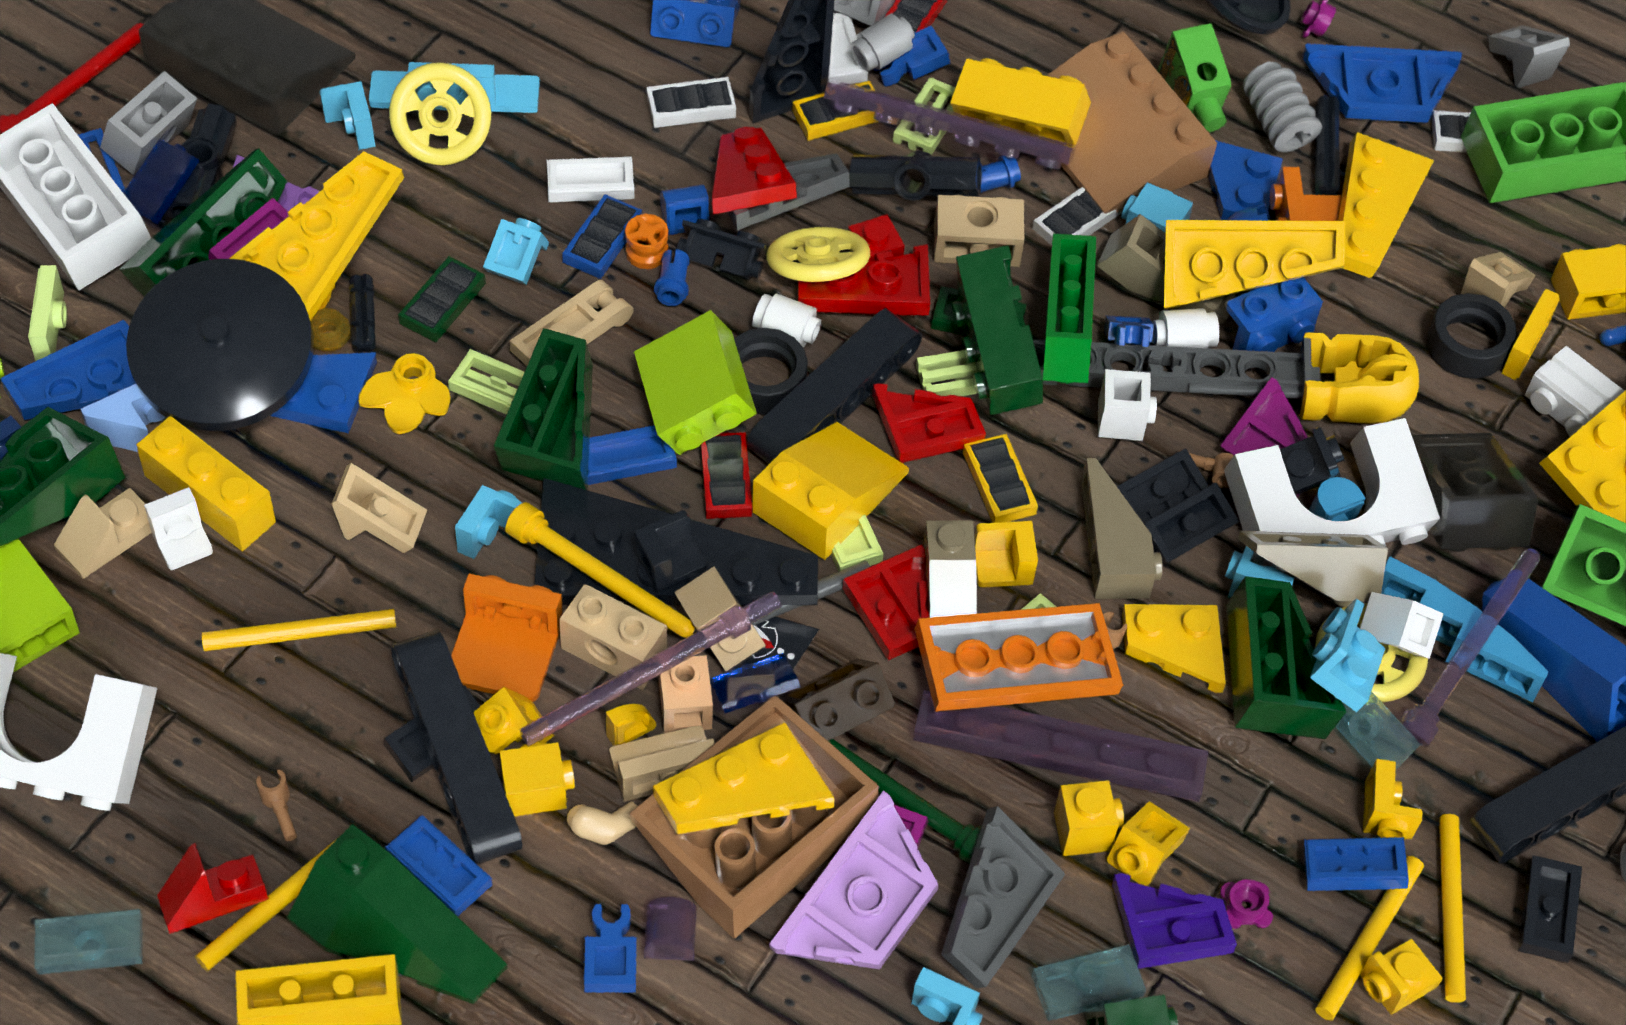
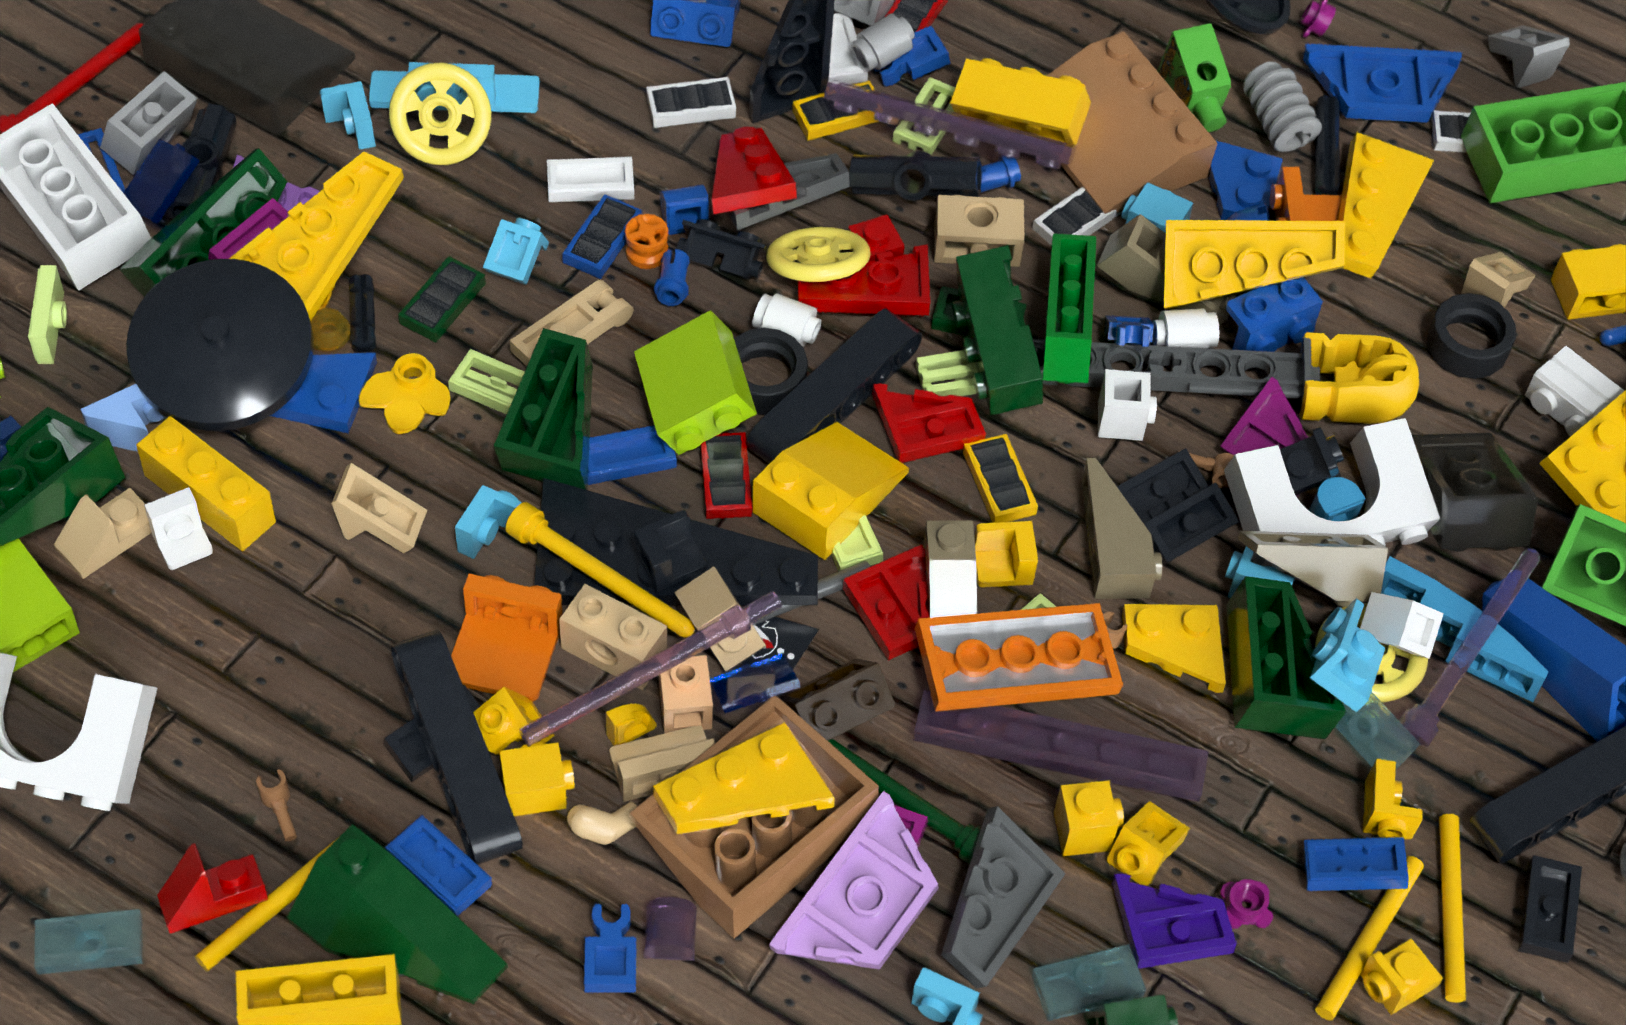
(73, 375): blue wing -> none
(298, 630): yellow bar -> none
(1531, 334): yellow tile -> none

